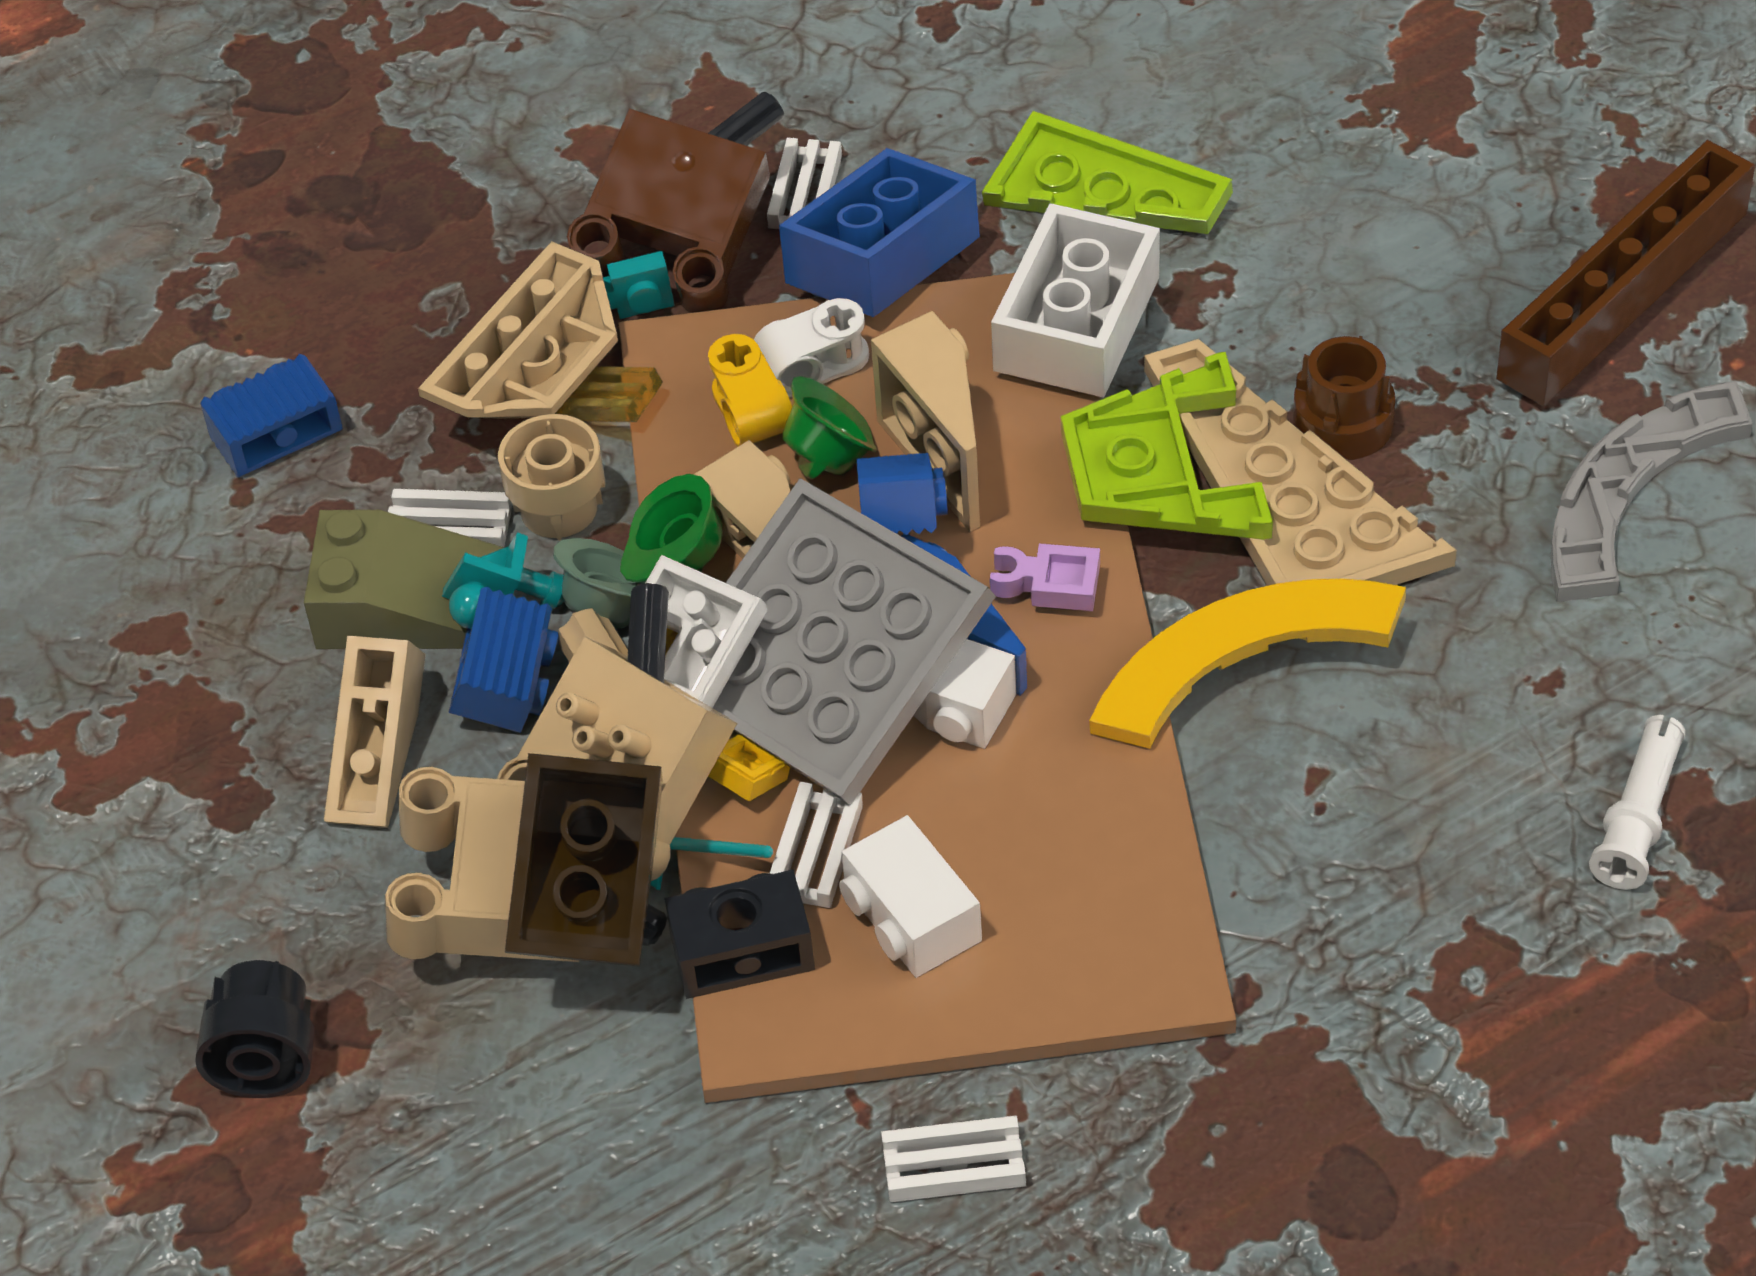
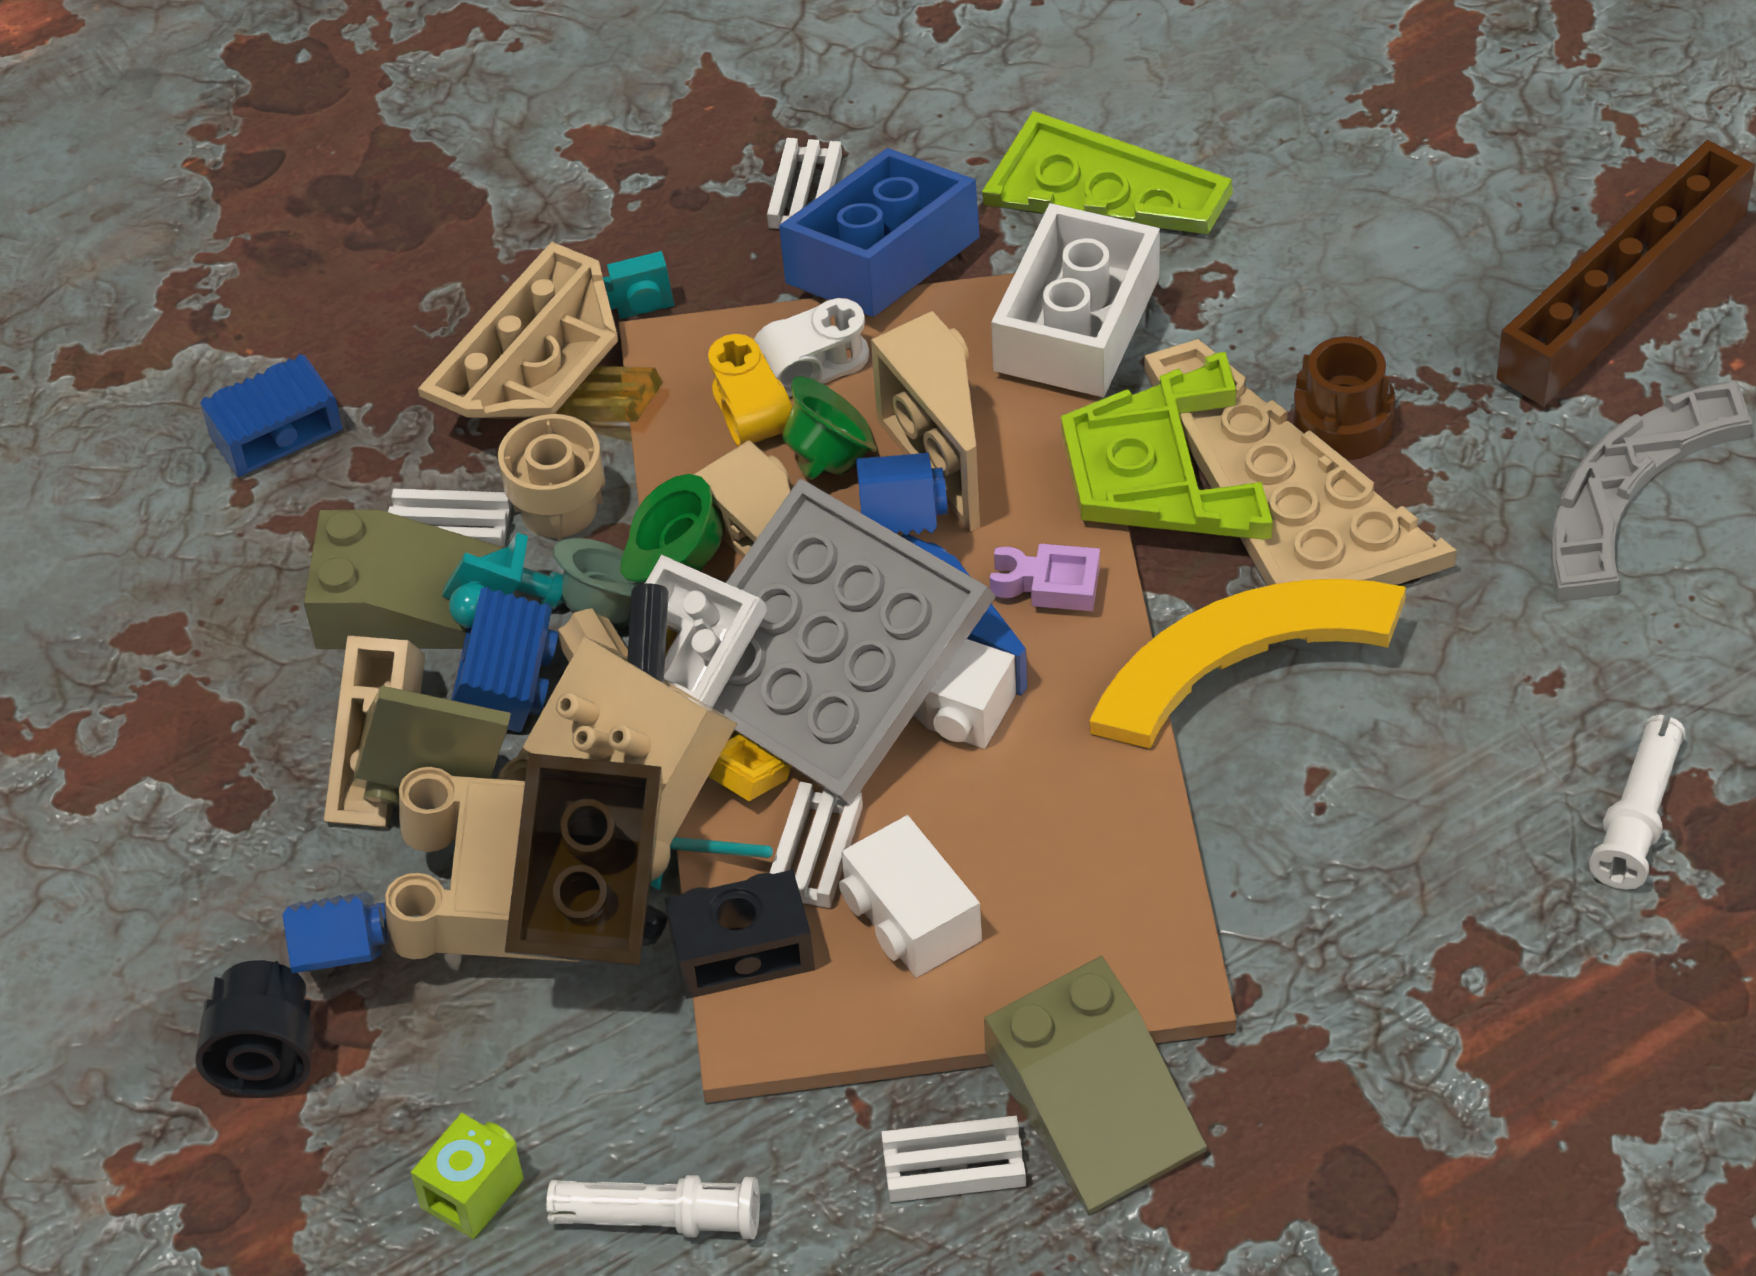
(334, 931): none -> blue brick
(420, 731): none -> olive slope
(468, 1174): none -> lime brick
(681, 196): reddish brown piece -> none
(687, 1205): none -> white pin
(1092, 1084): none -> olive slope

